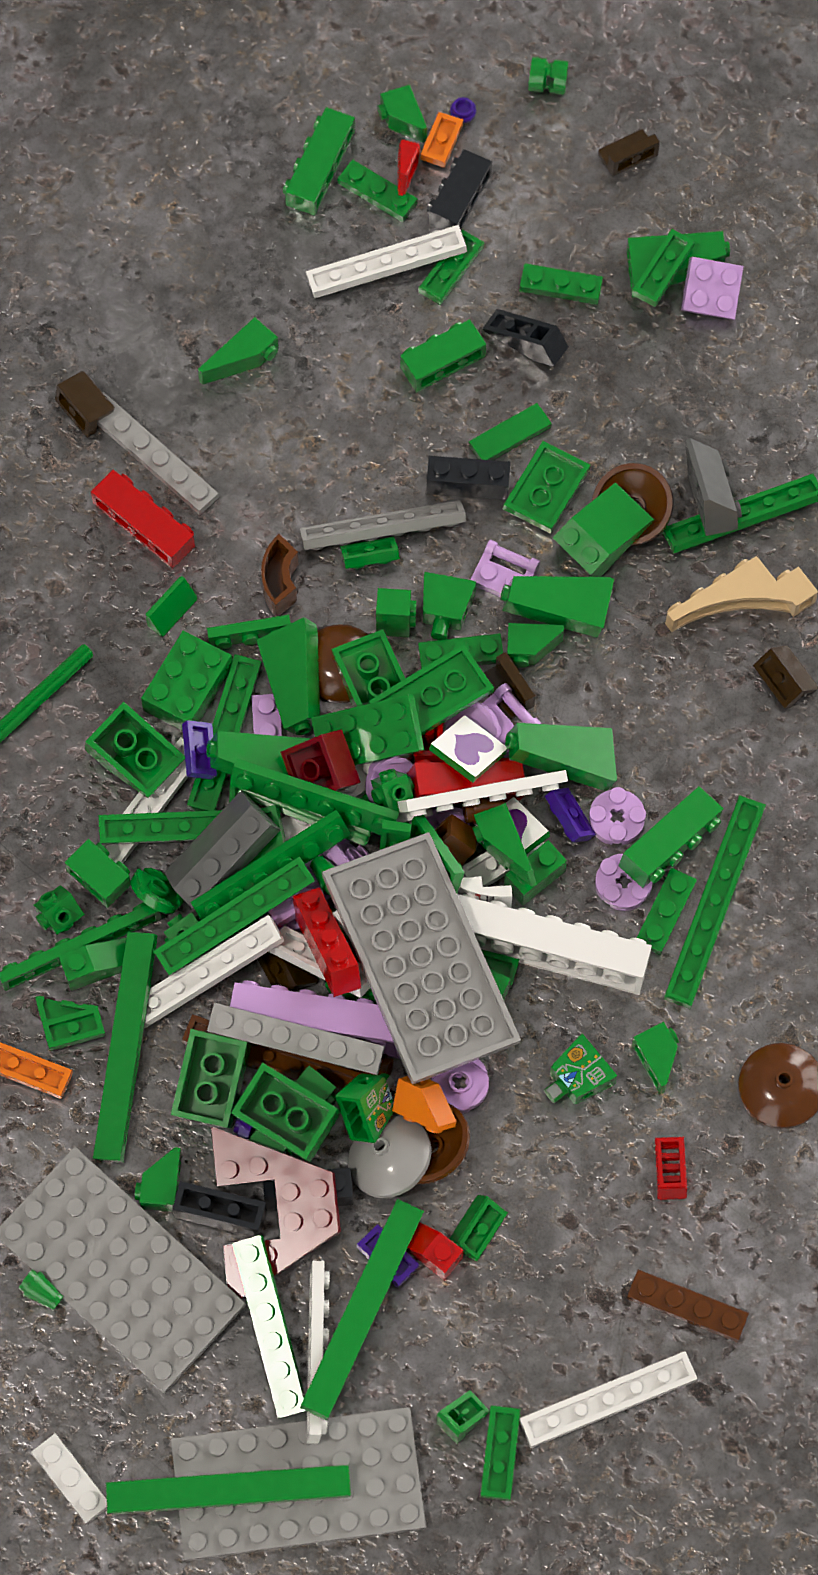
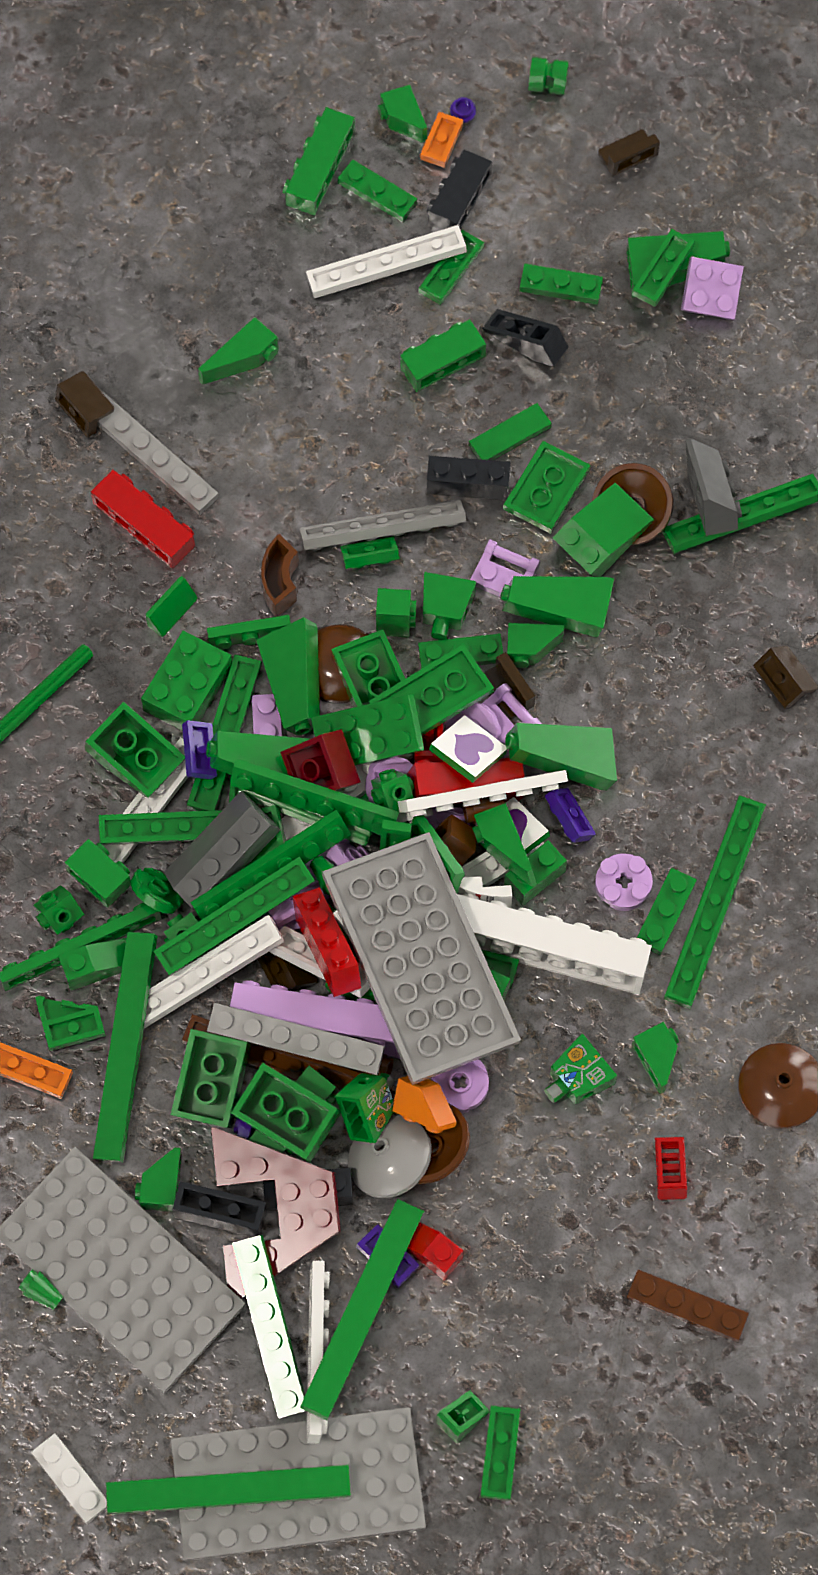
(407, 164): red slope -> none
(478, 1226): green slope -> none
(608, 1399): white plate -> none
(617, 801): lavender plate -> none
(671, 837): green brick -> none
(746, 588): tan arch -> none

